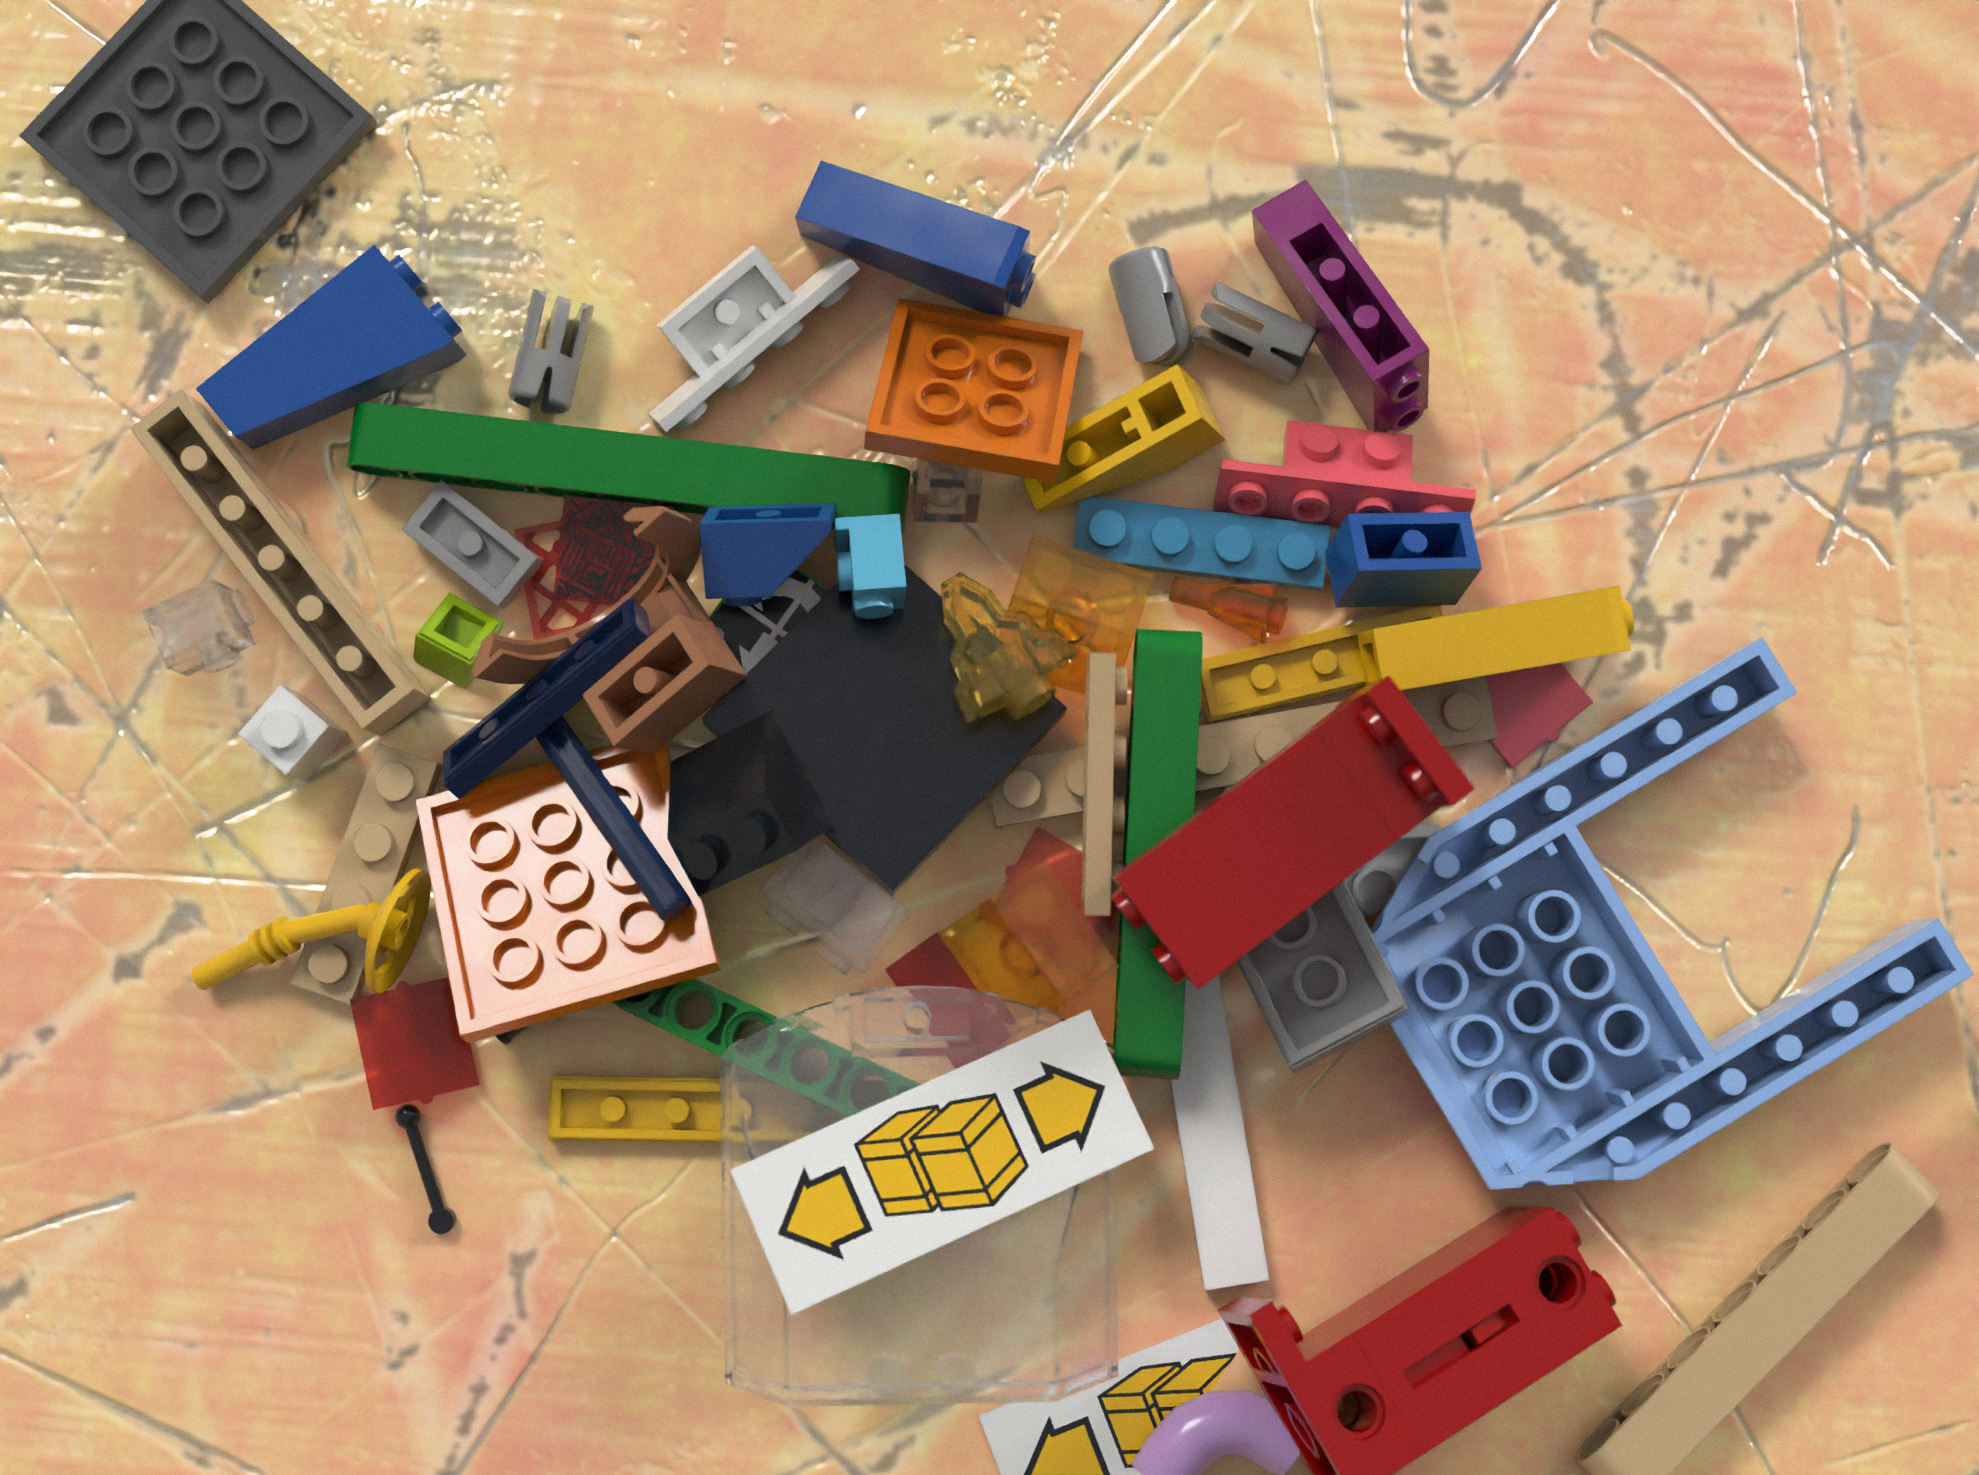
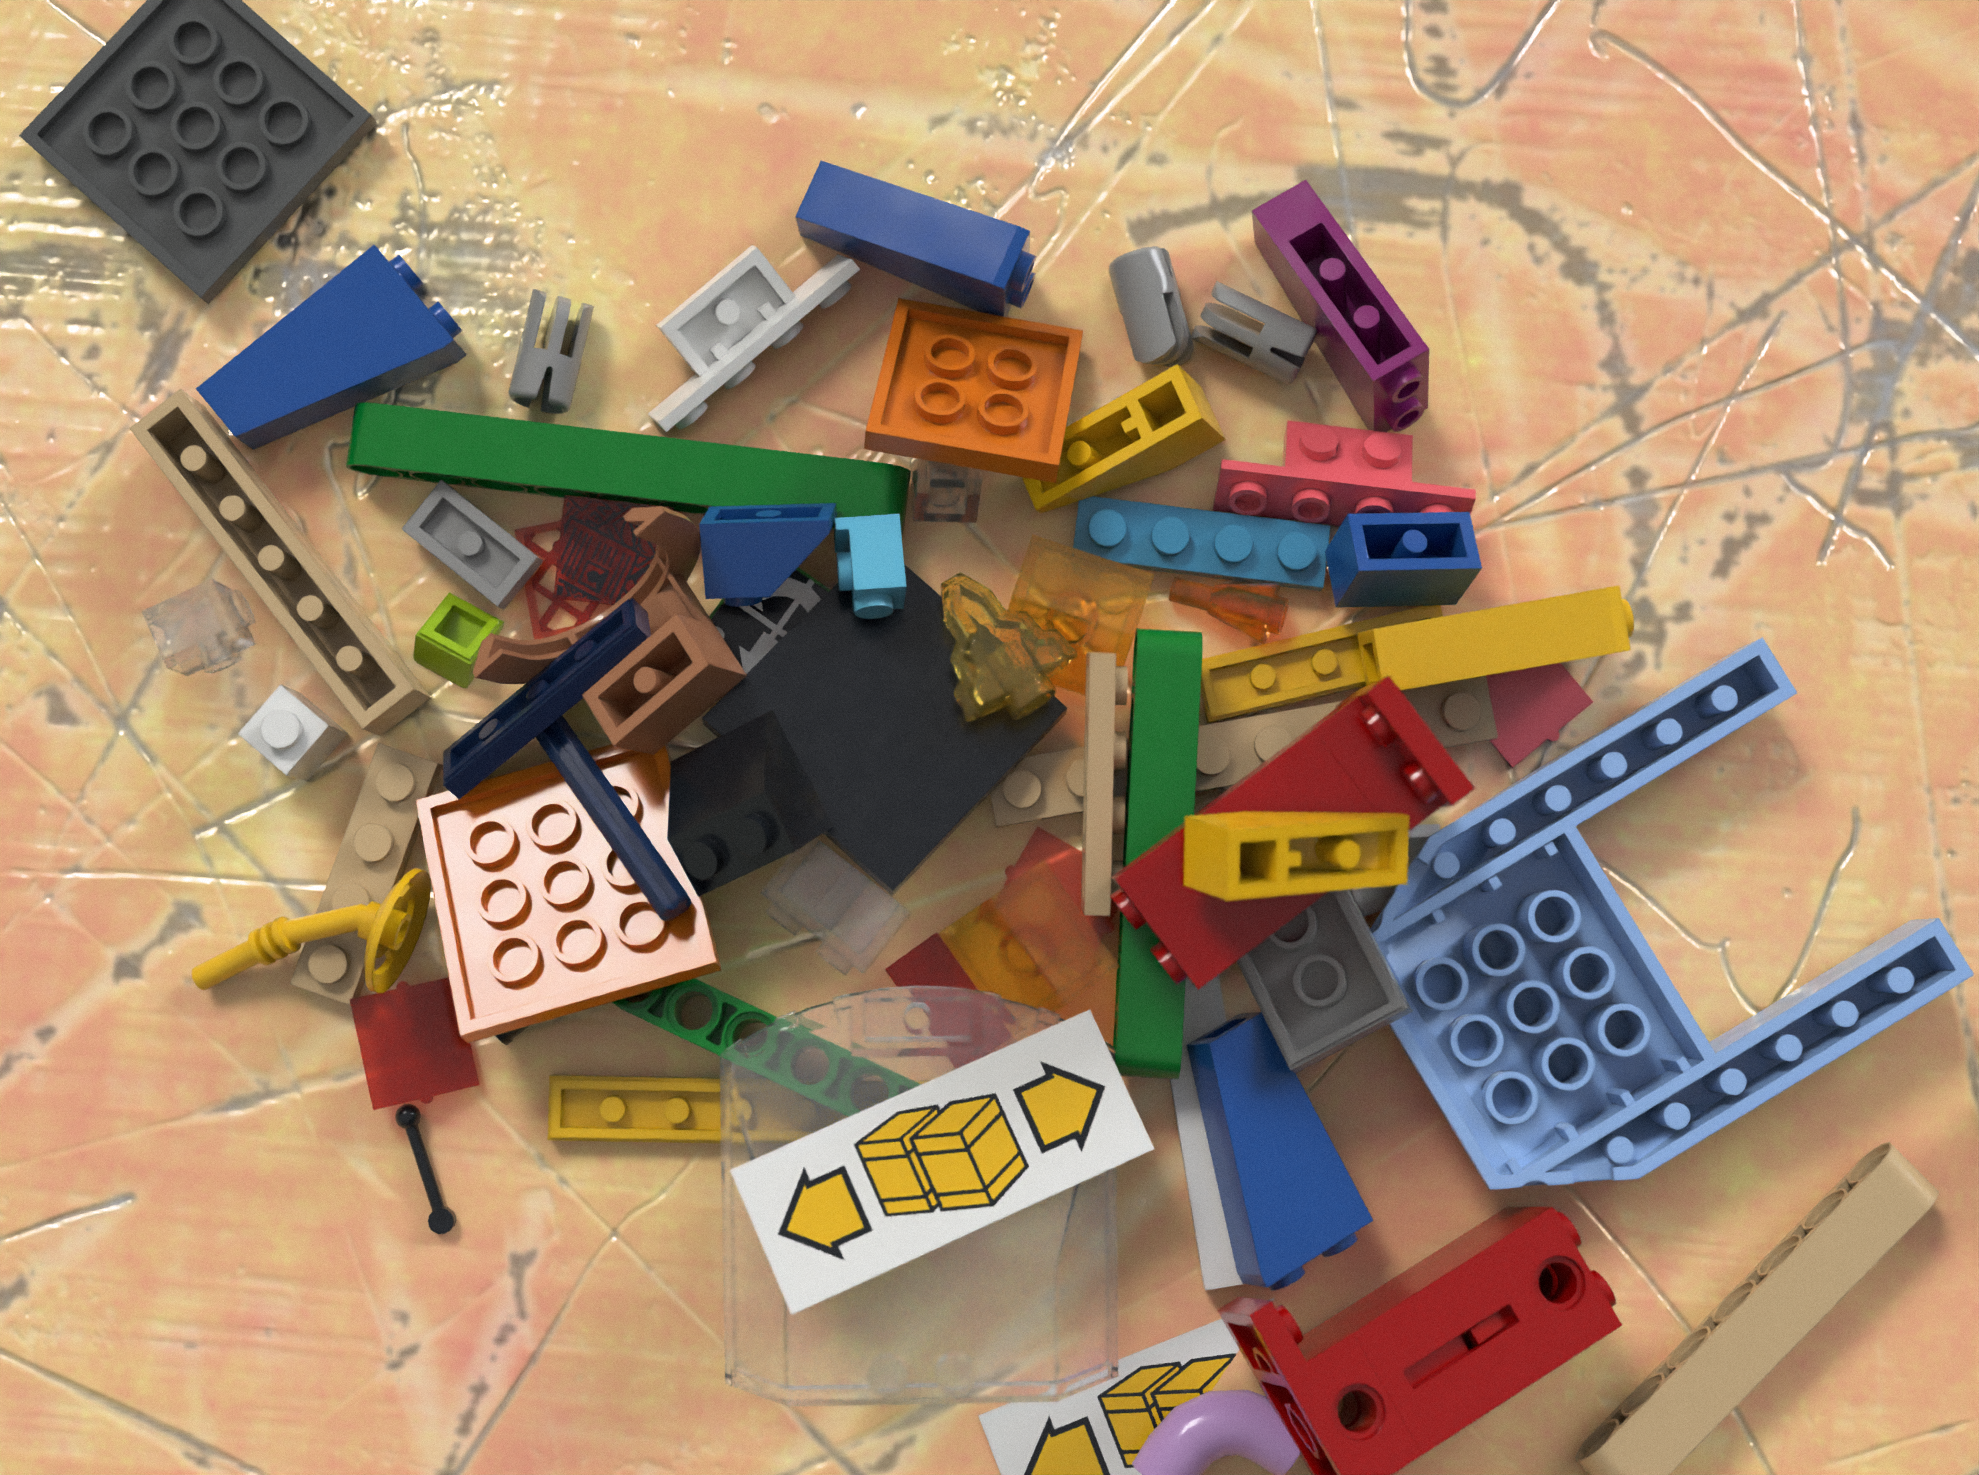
(1270, 1156): none -> blue slope
(1293, 852): none -> yellow slope

